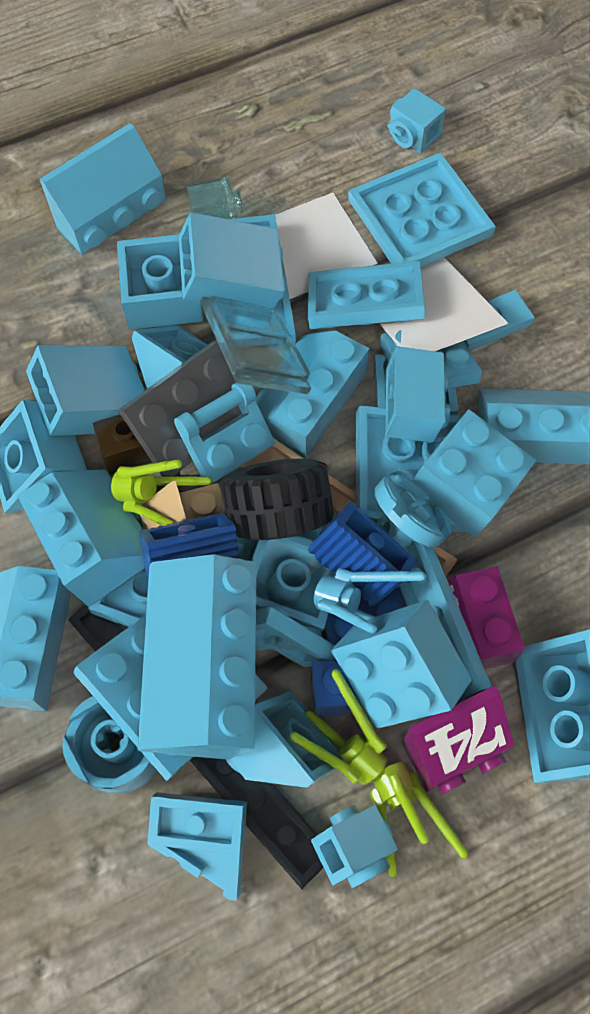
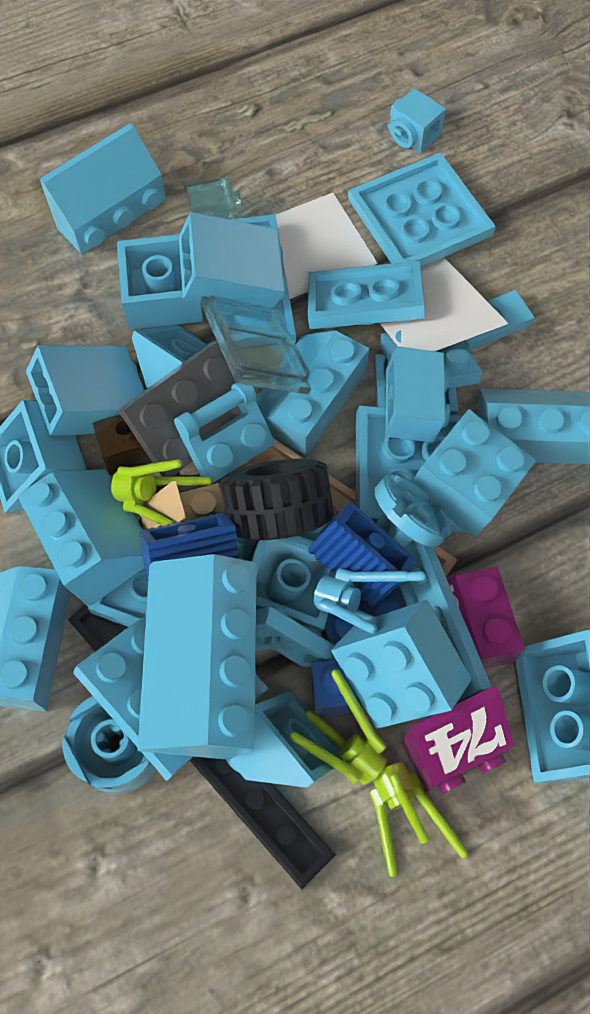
(201, 836): medium azure wing -> none
(355, 845): medium azure brick -> none

